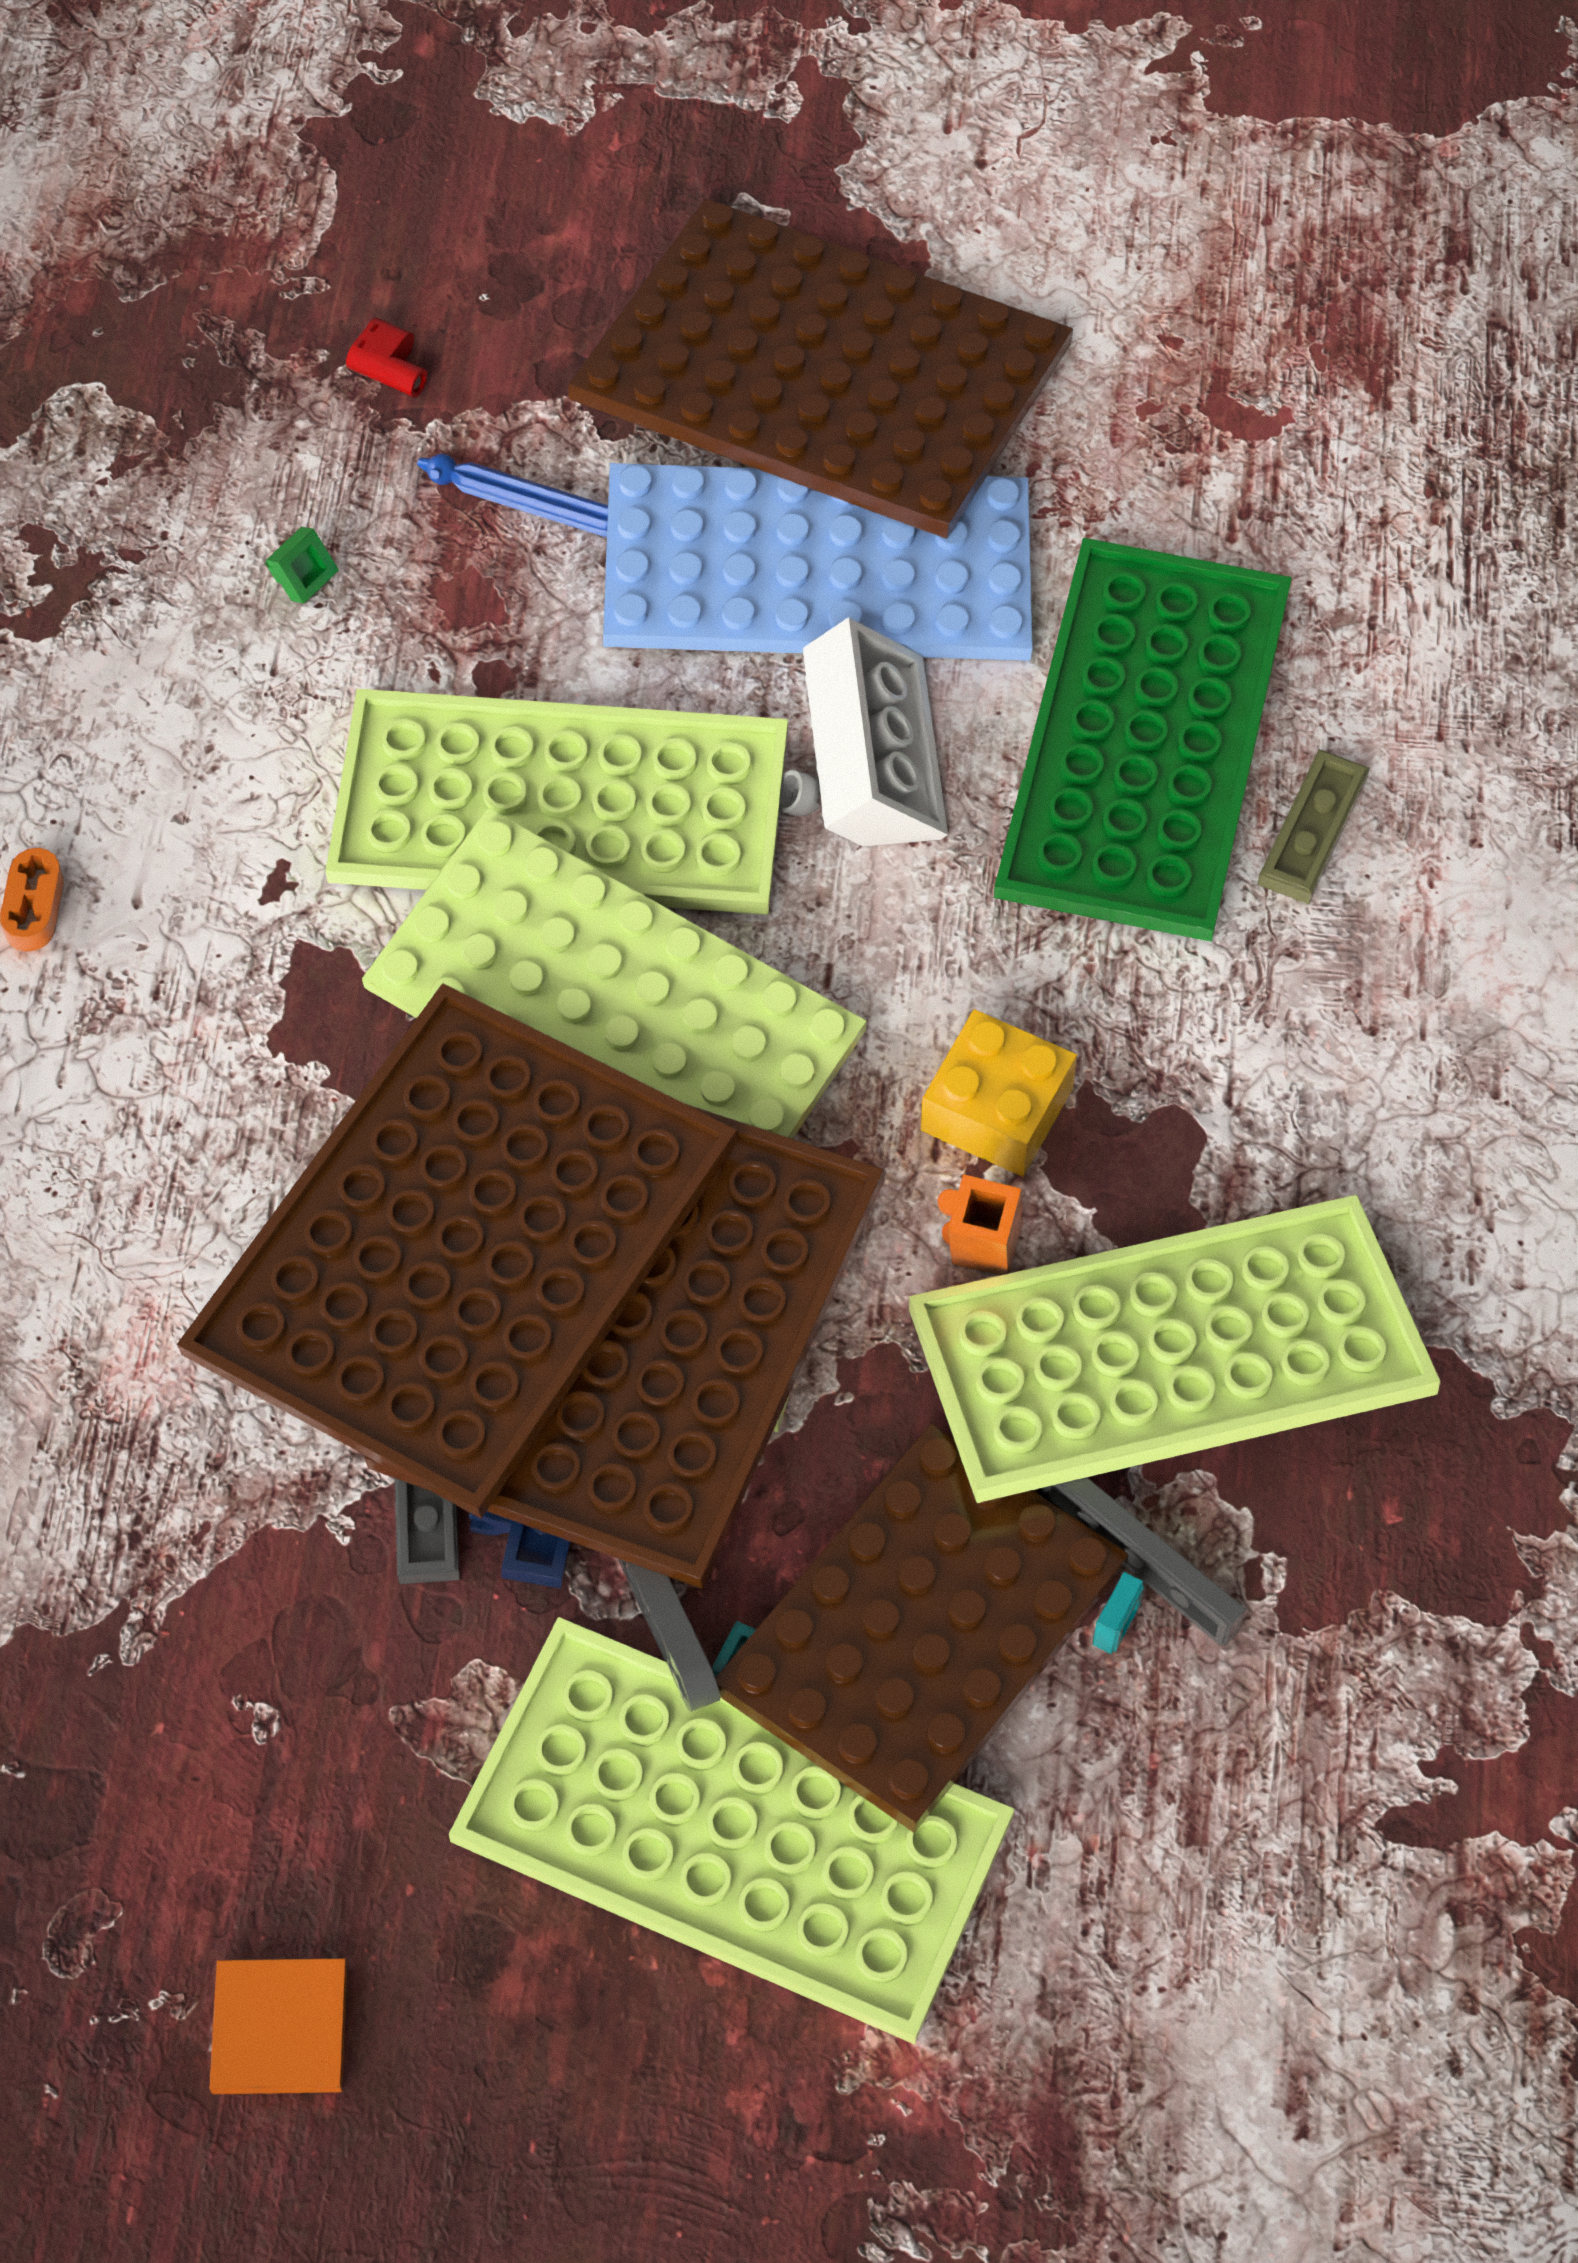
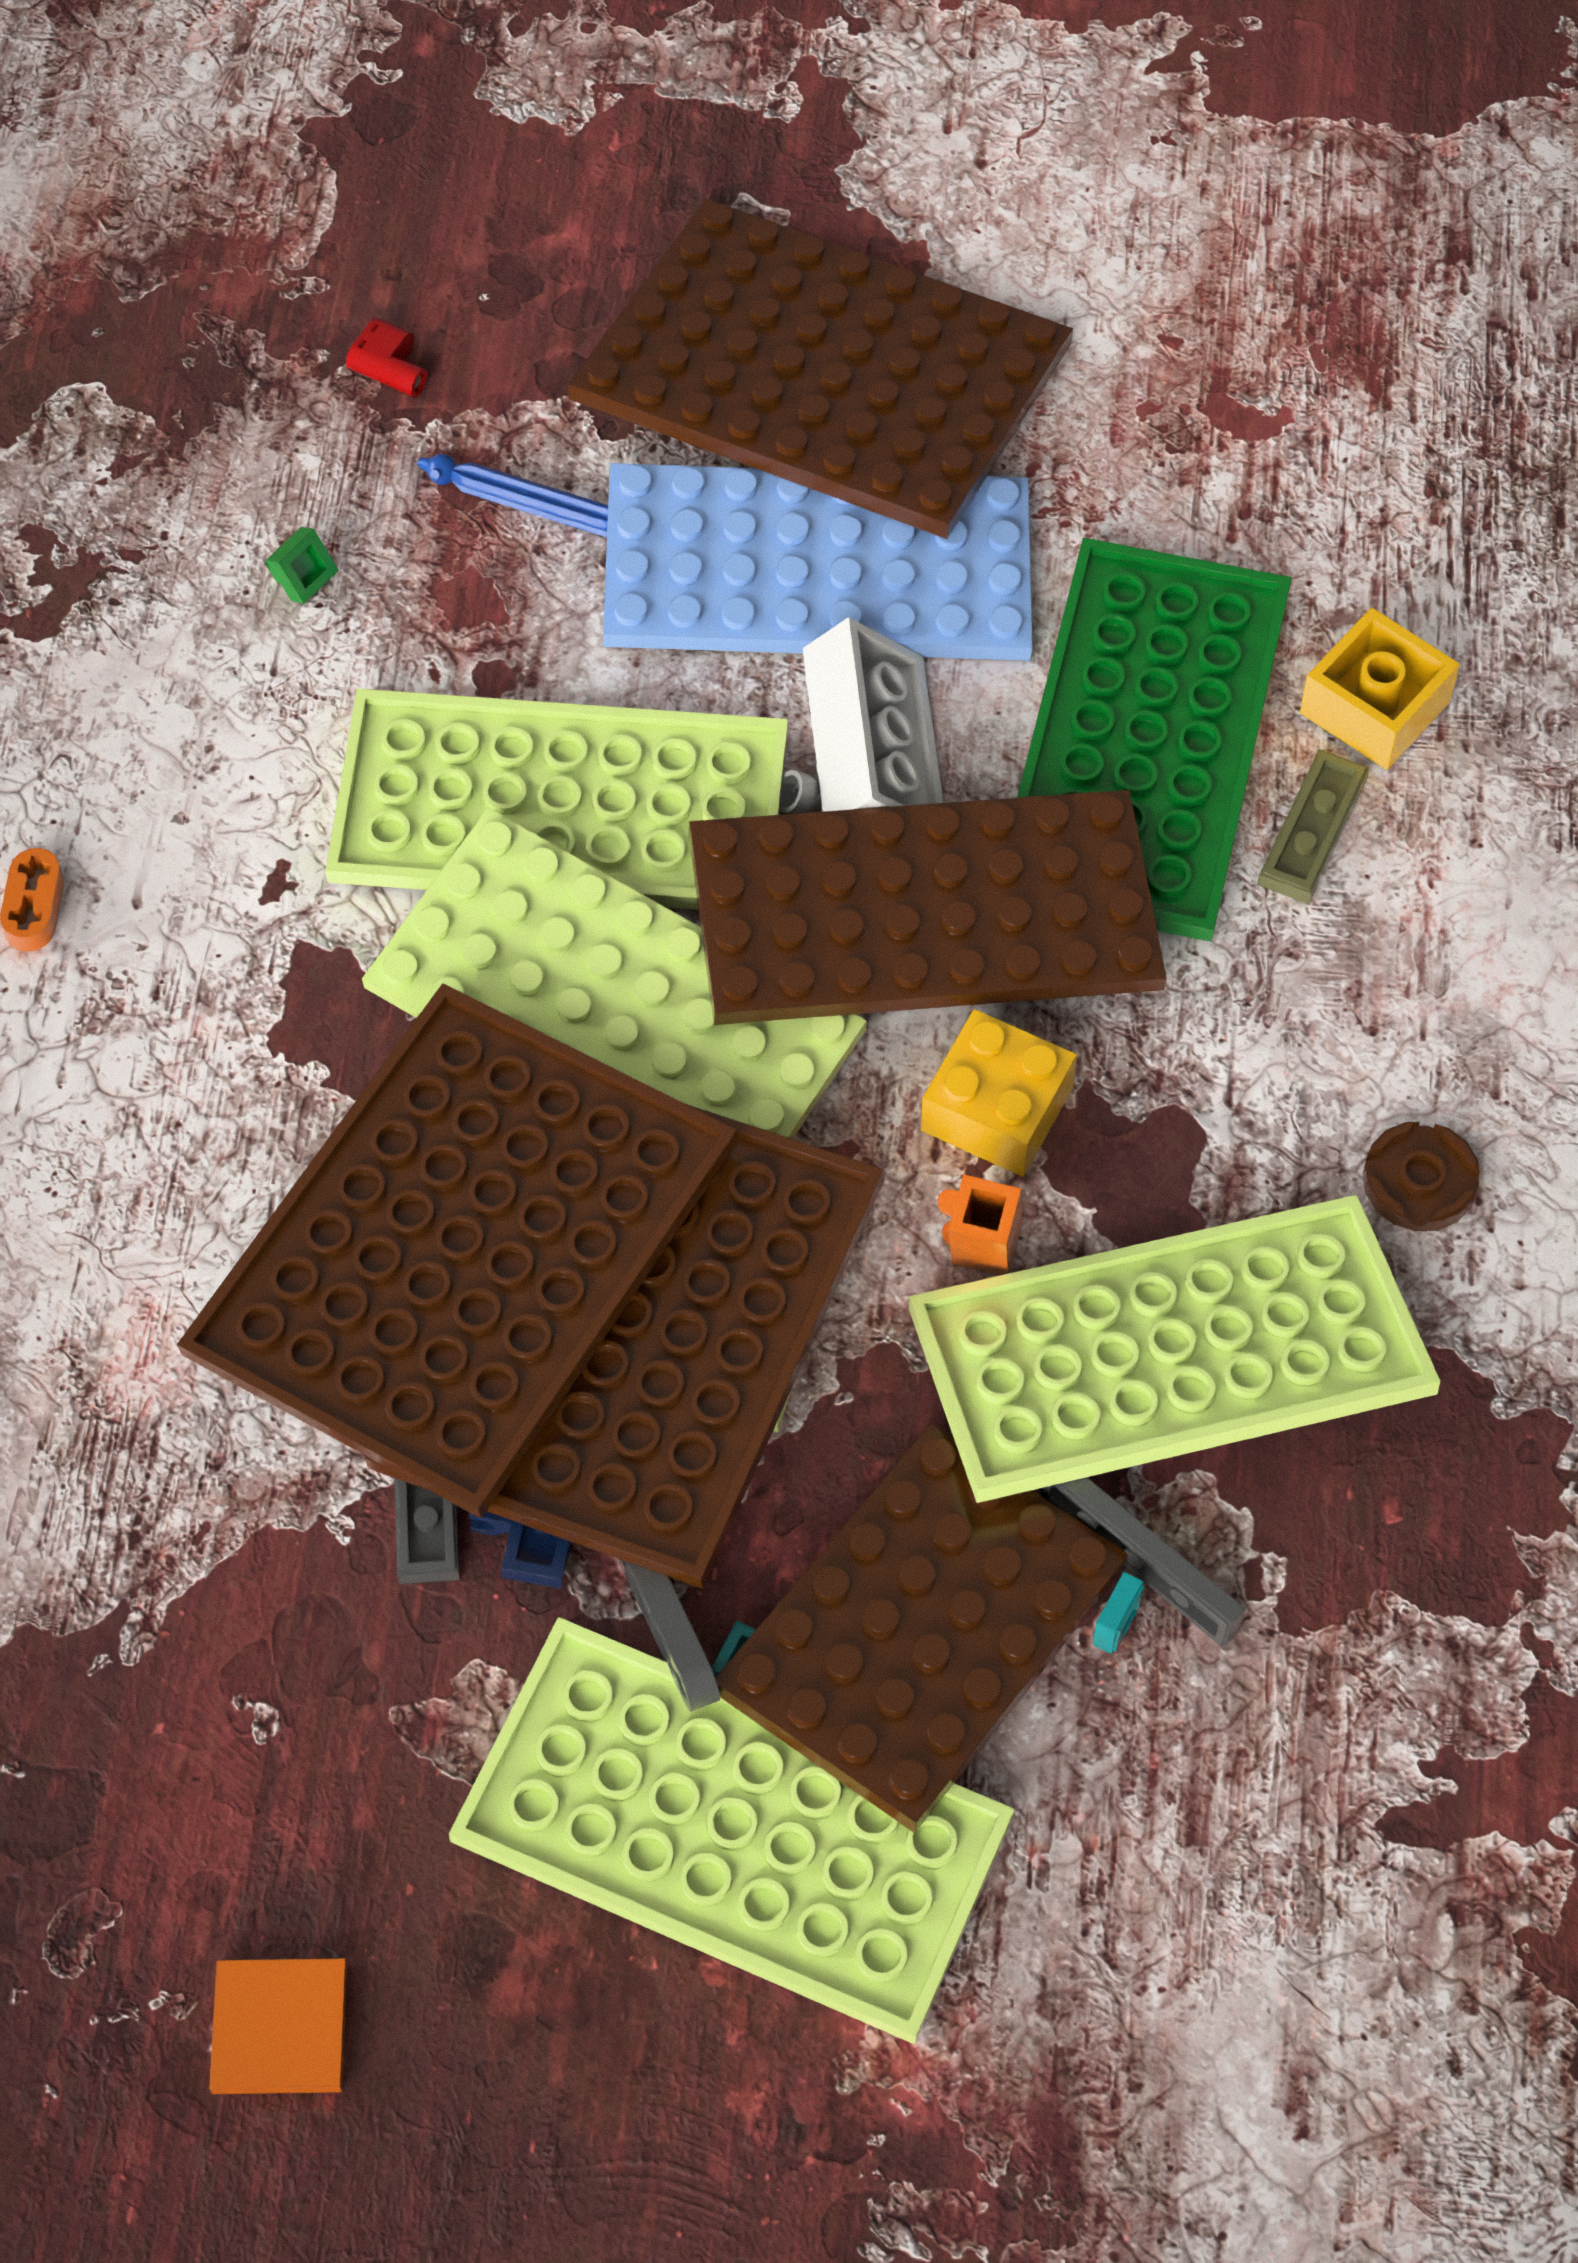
(924, 906): none -> reddish brown plate
(1379, 688): none -> yellow brick
(1421, 1176): none -> reddish brown tile

